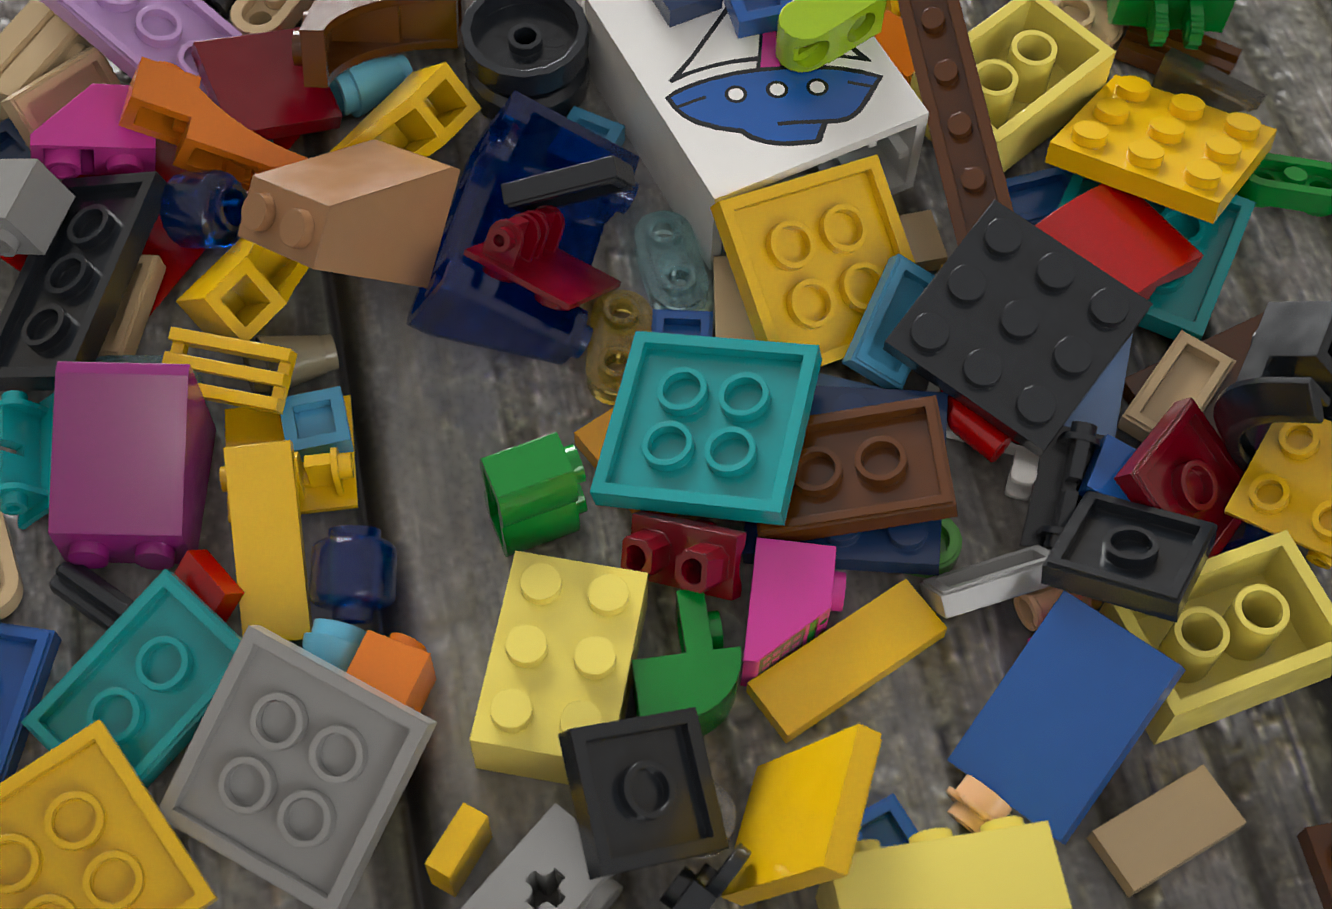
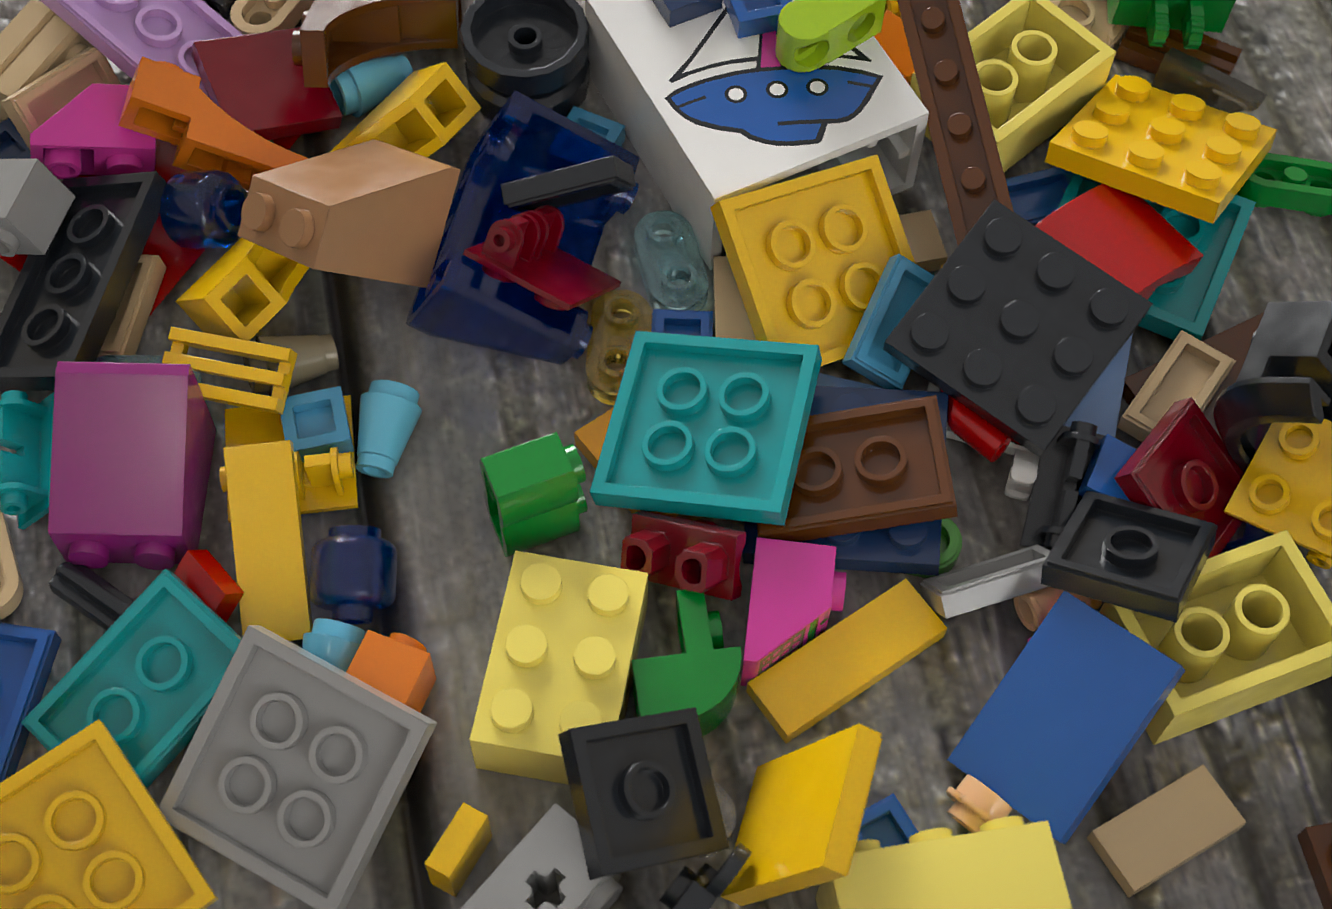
(385, 425): none -> medium azure cone

